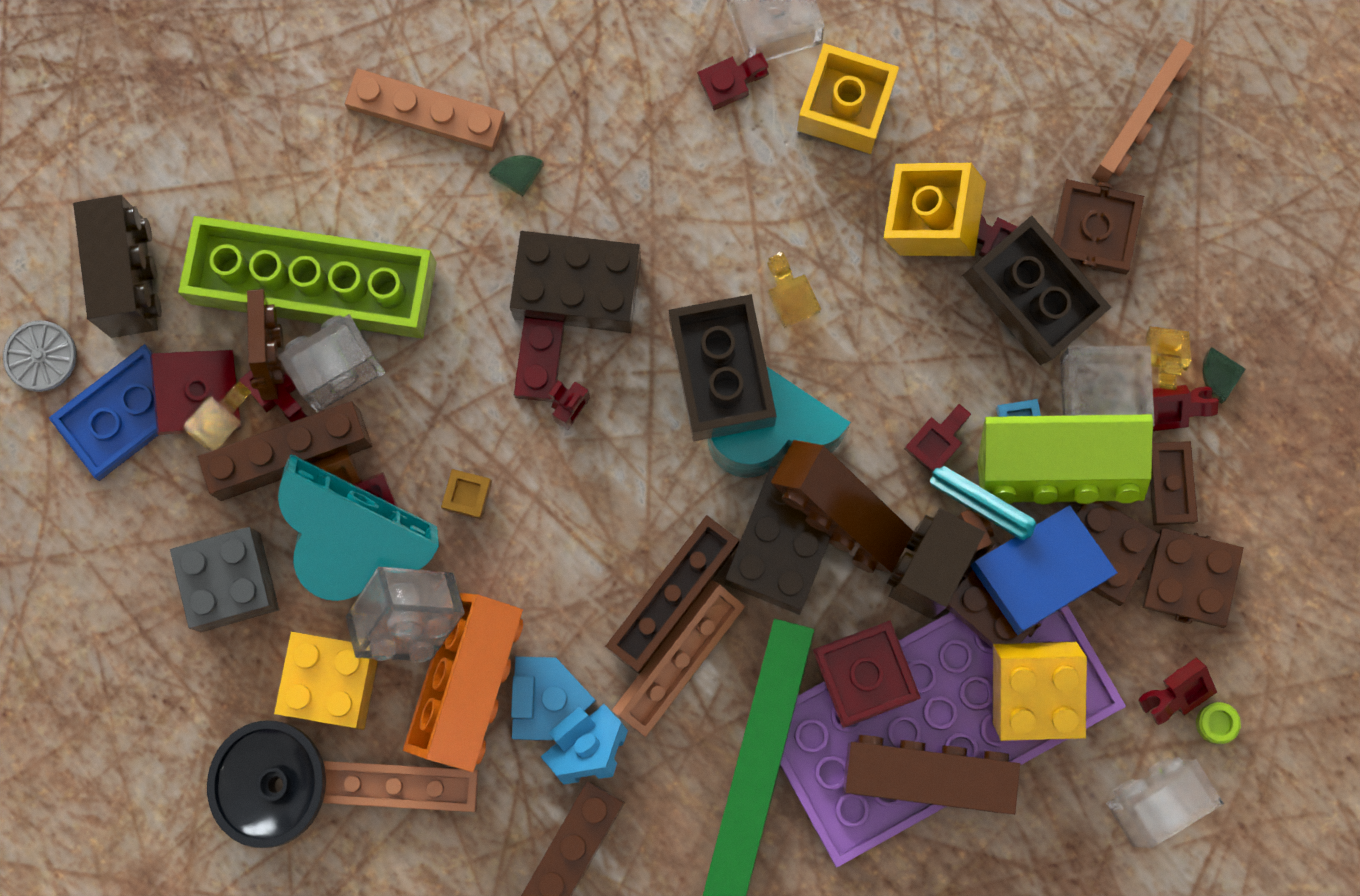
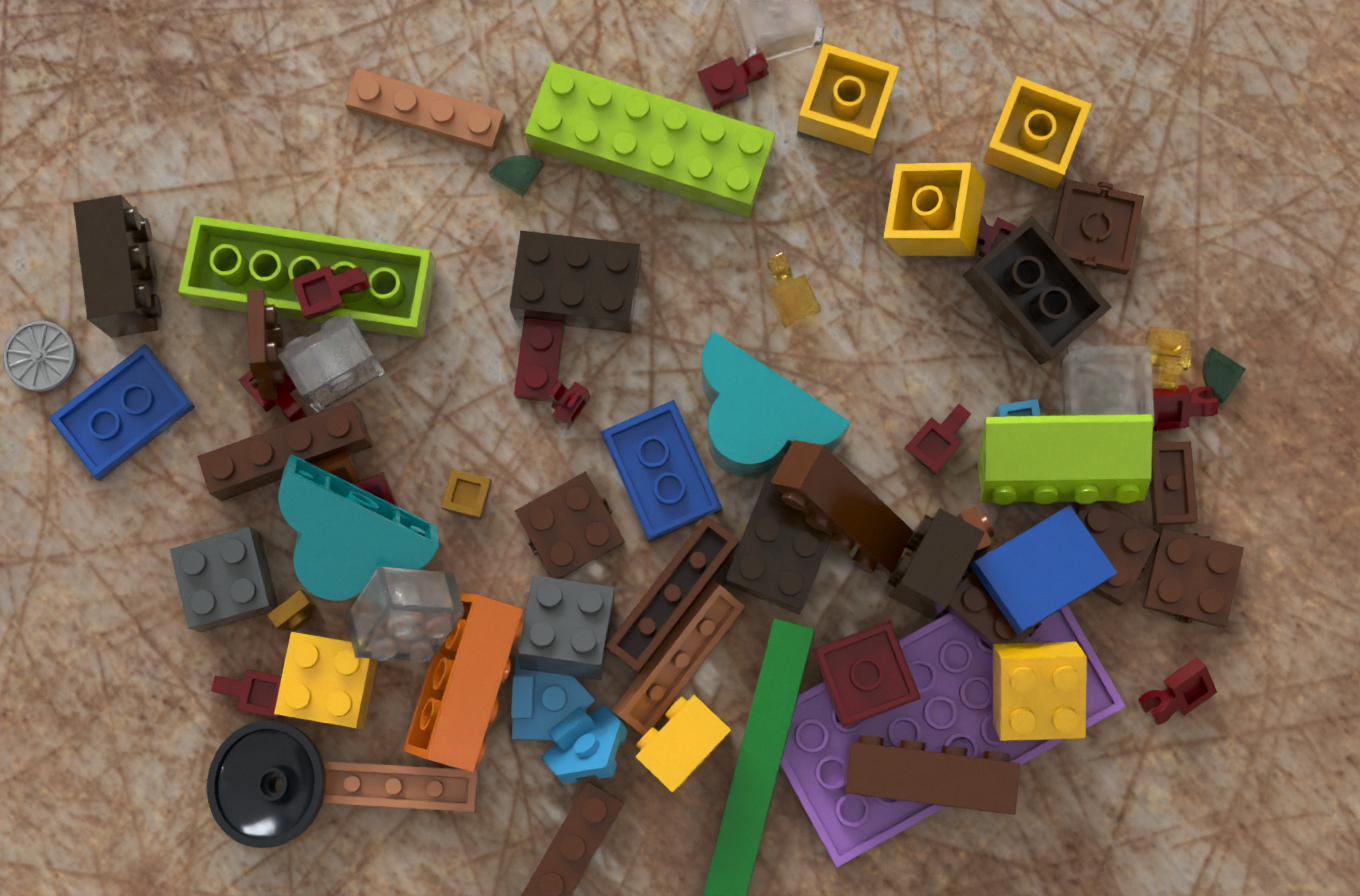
(185, 381): dark red plate -> none
(214, 421): clear yellow plate -> none
(256, 693): none -> dark red plate
(293, 612): none -> pearl gold plate
(324, 291): none -> dark red plate
(566, 627): none -> dark grey brick
(569, 526): none -> reddish brown plate
(650, 139): none -> lime brick
(661, 470): none -> blue tile
(682, 742): none -> yellow brick
(722, 367): dark brown brick -> none
(983, 503): teal axle -> none
(1037, 132): none -> yellow brick
(1137, 125): nougat plate -> none
(1164, 802): clear brick -> none
(1218, 723): lime tile -> none

